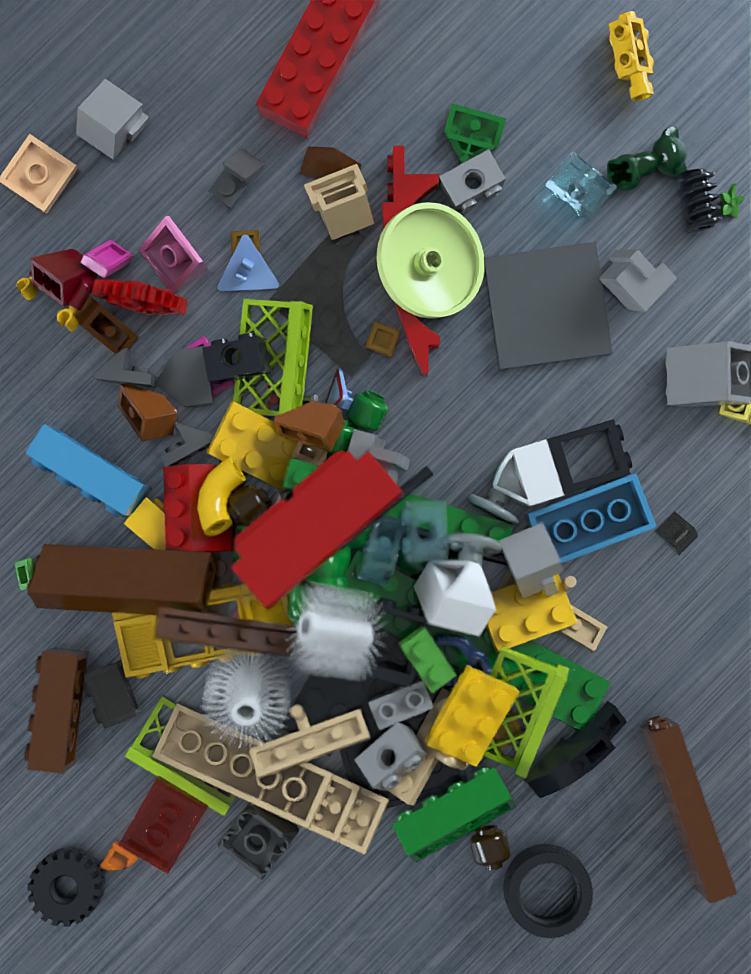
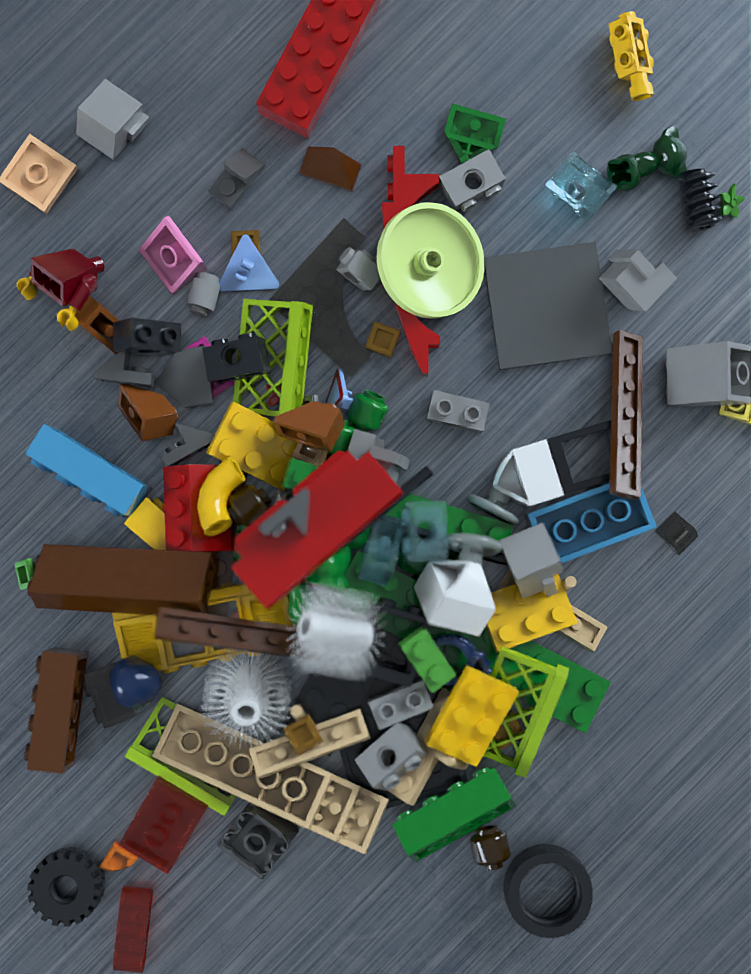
(106, 258): dark pink tile -> none
(132, 929): none -> clear red beam
(134, 682): none -> dark blue hair
(139, 297): red gear -> none
(146, 337): none -> black brick
(203, 294): none -> light grey brick
(295, 510): none -> dark grey slope
(303, 735): none -> pearl gold tile
(341, 201): tan plate -> none
(359, 268): none -> light grey brick
(457, 412): none -> light grey brick
(573, 760): black slope -> none
(626, 415): none -> plate
(688, 809): reddish brown brick -> none

